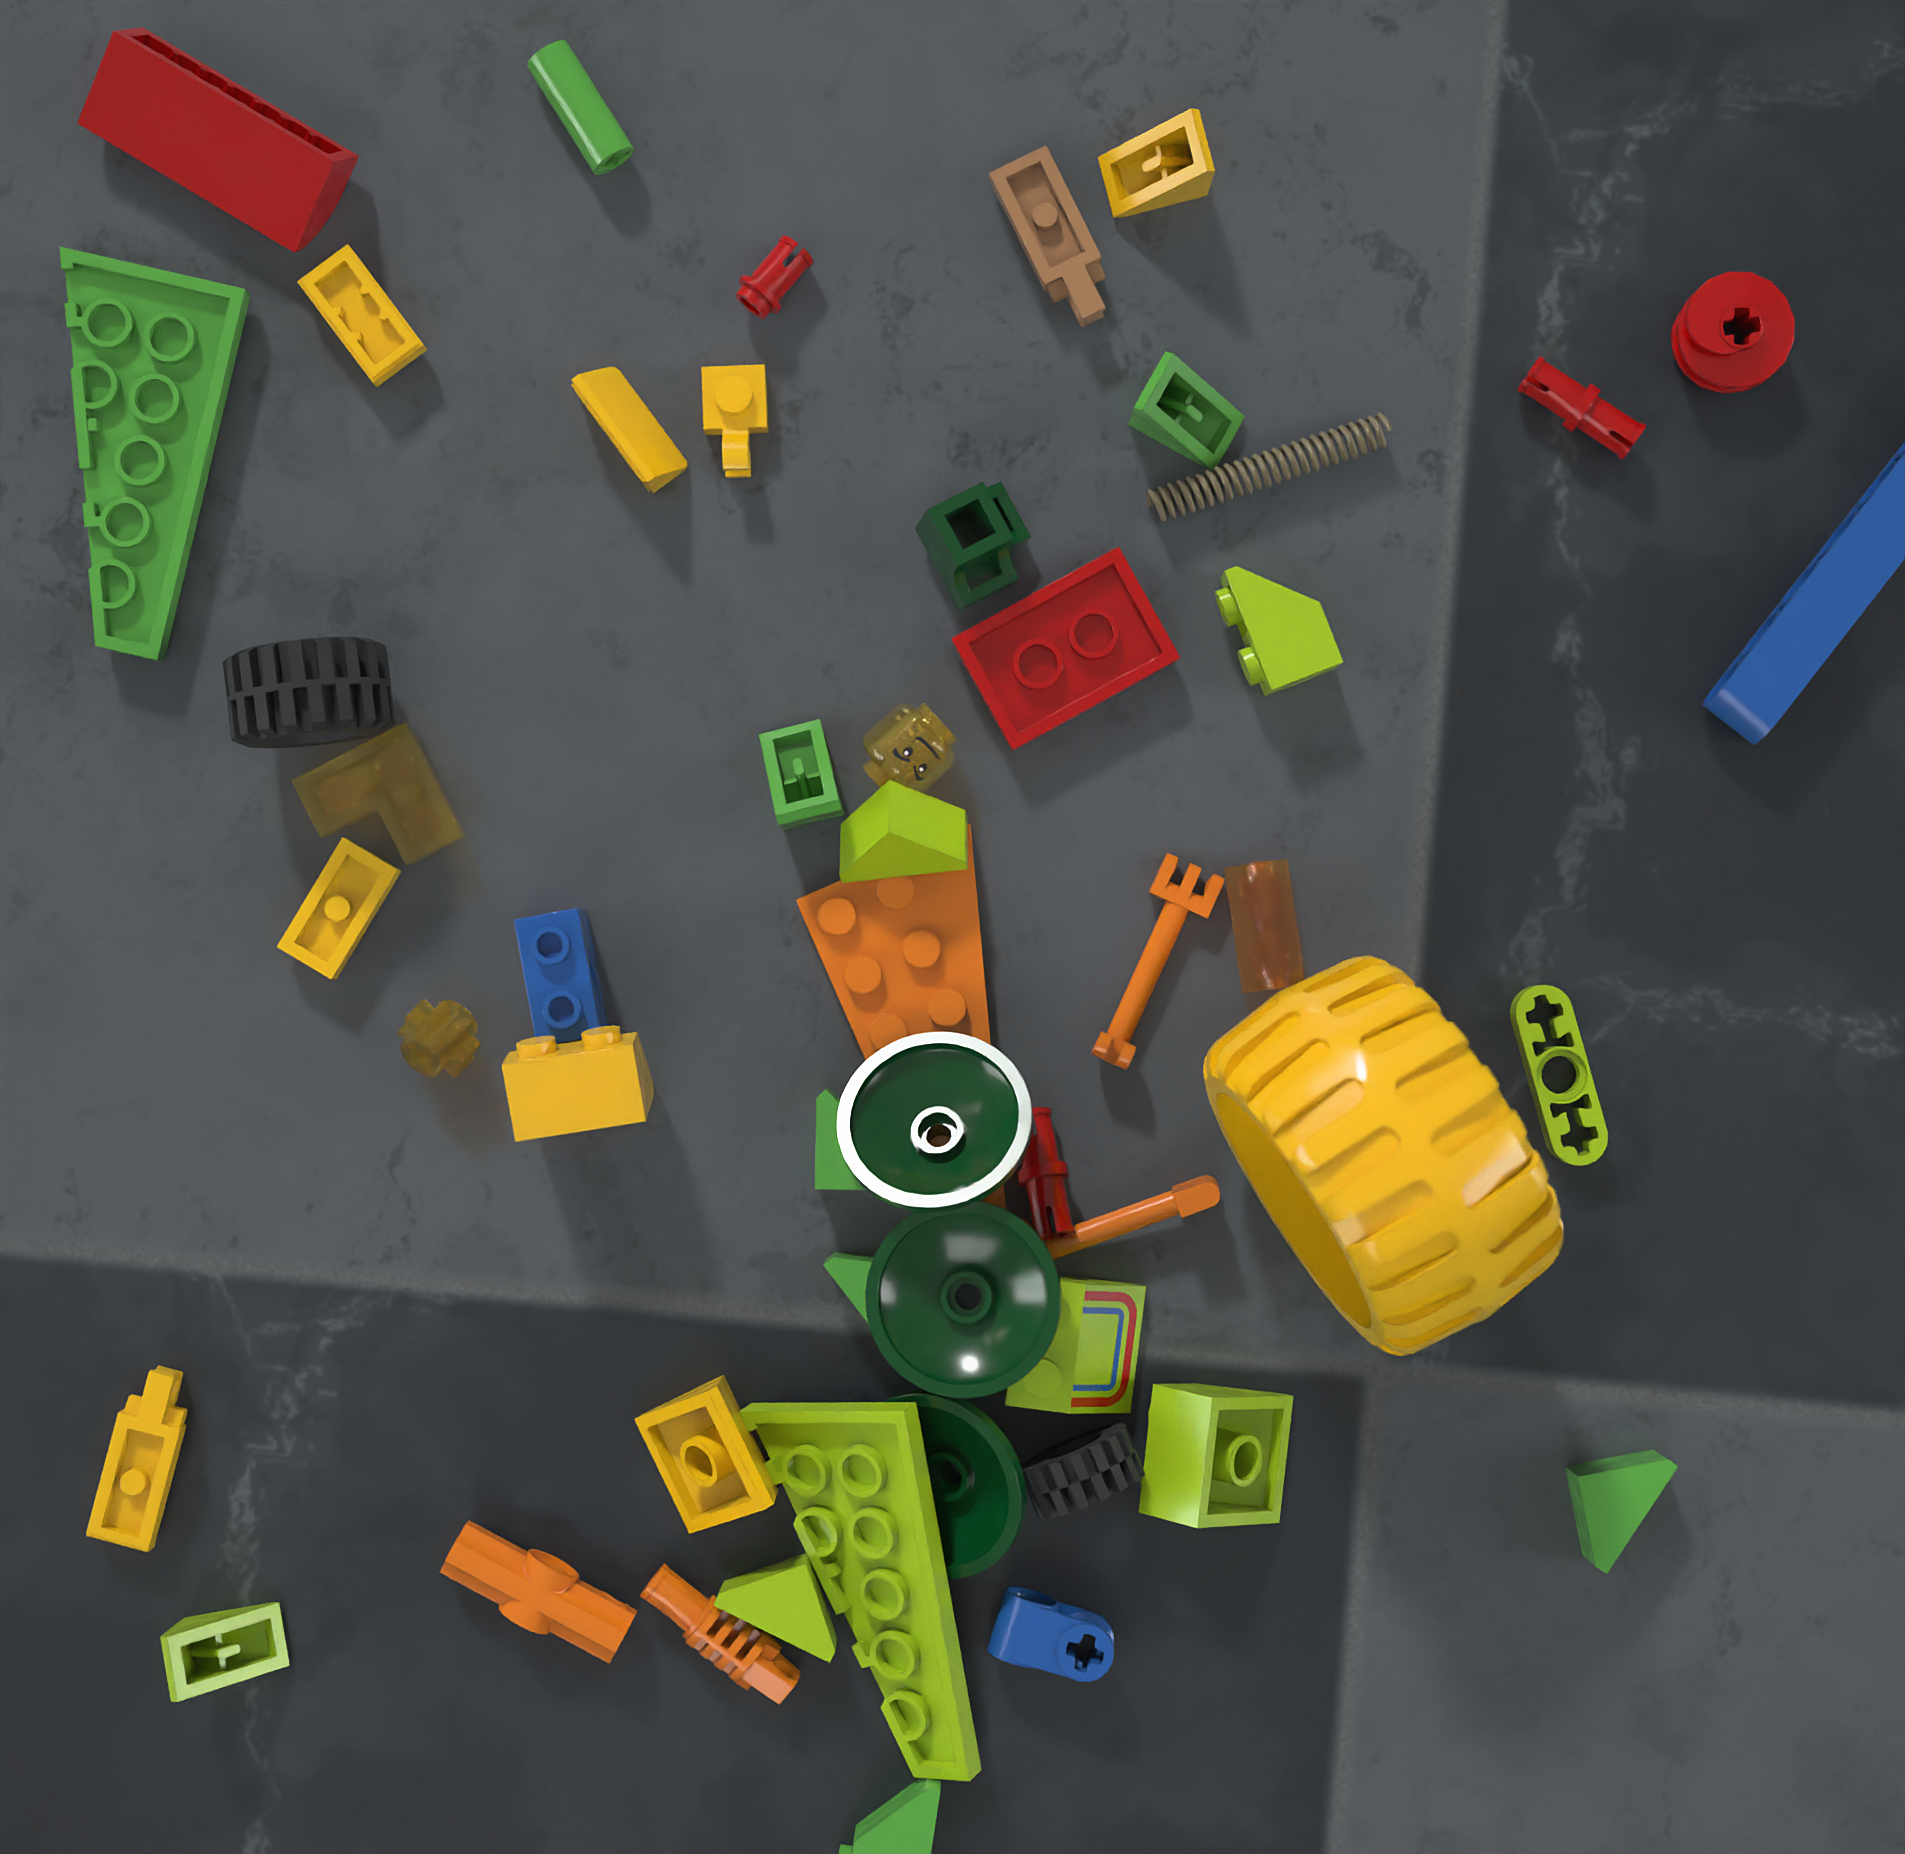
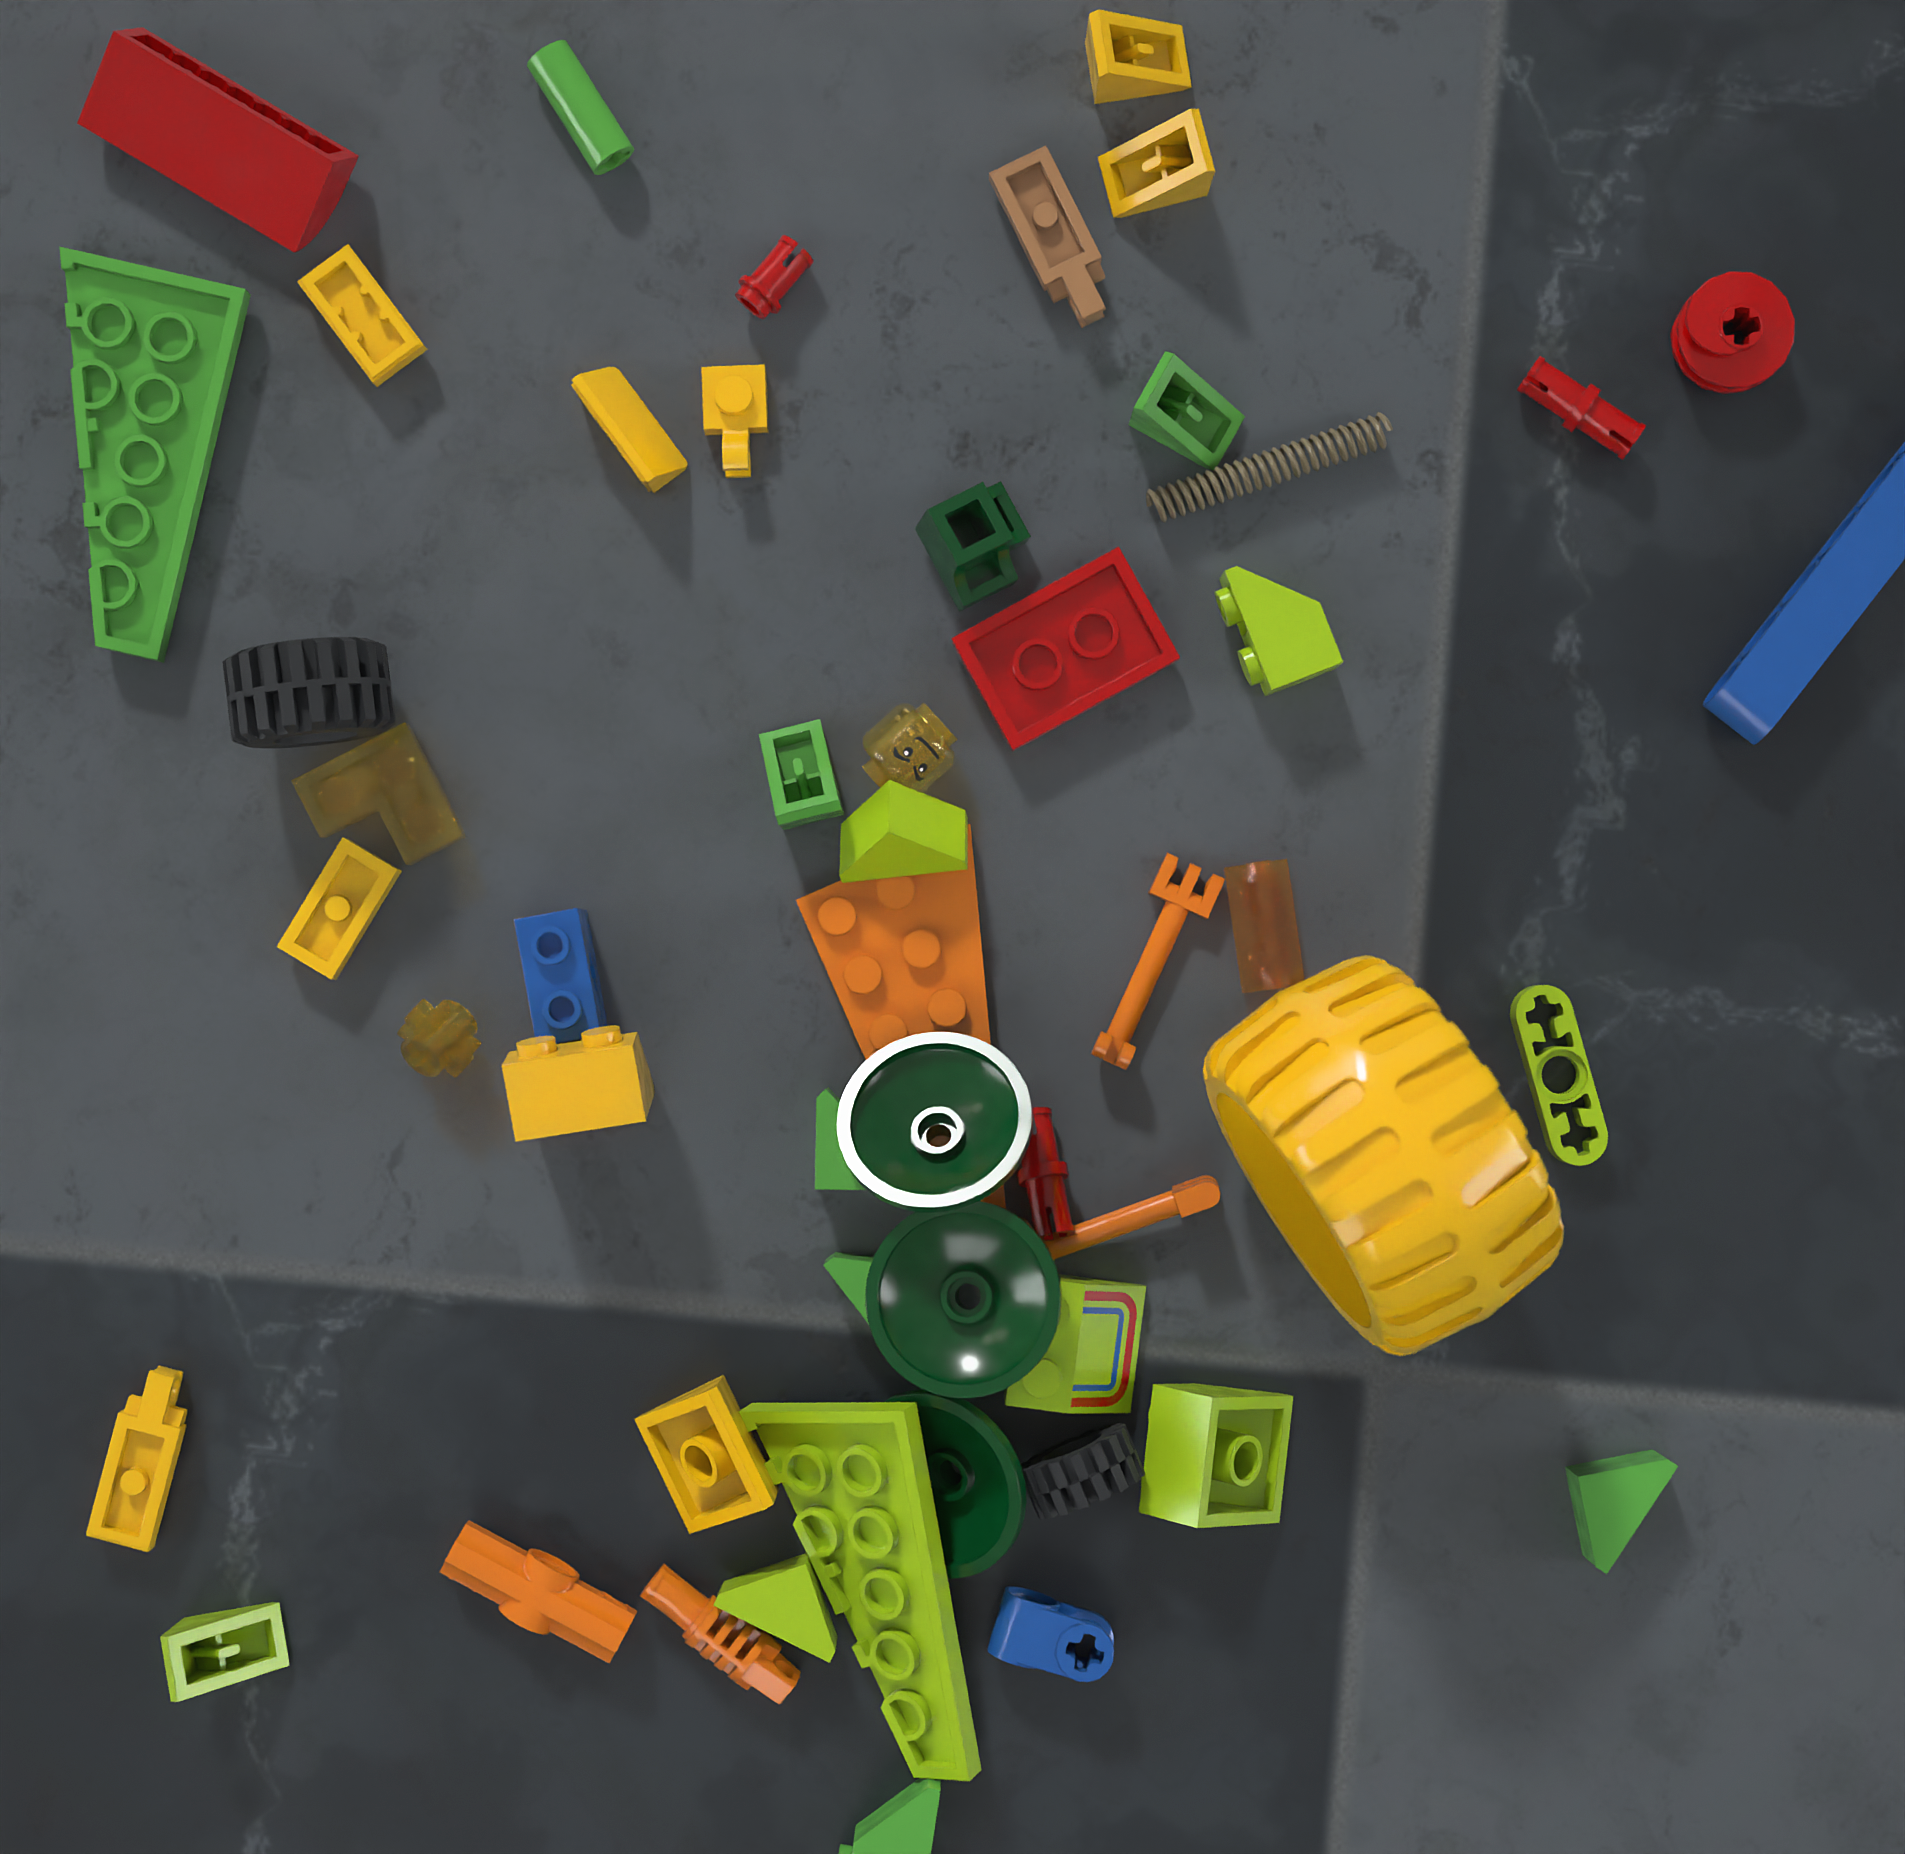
(1134, 57): none -> yellow slope

